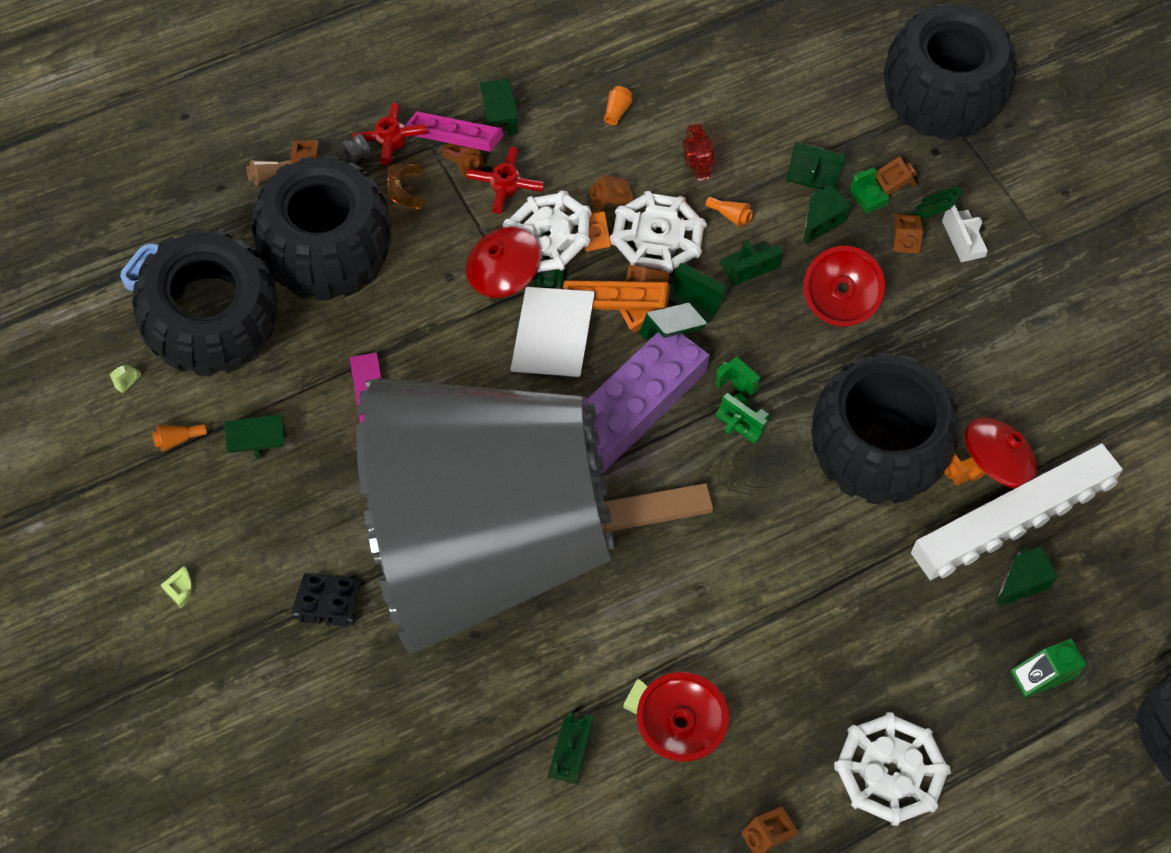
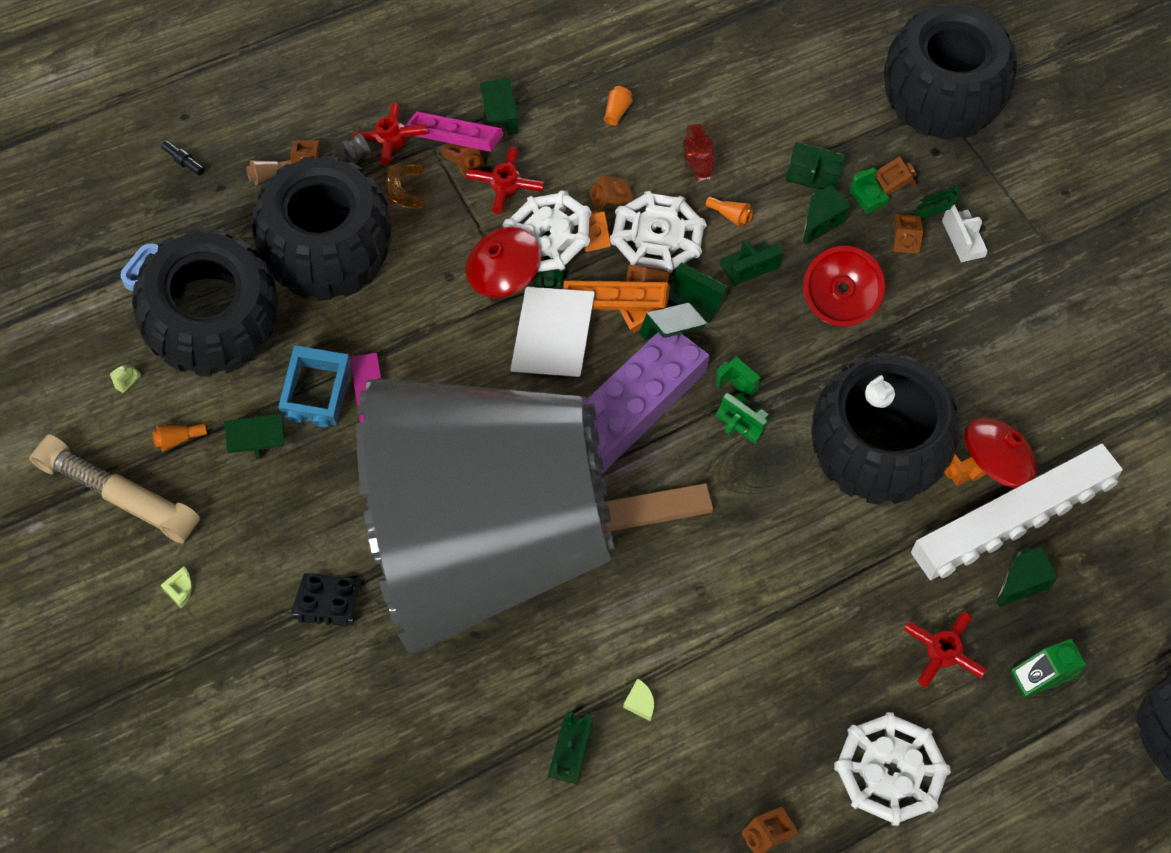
(172, 519): none -> tan piece
(183, 158): none -> black bar
(319, 360): none -> dark azure window
(687, 699): red dish -> none
(879, 393): none -> white plate
(941, 658): none -> red bar

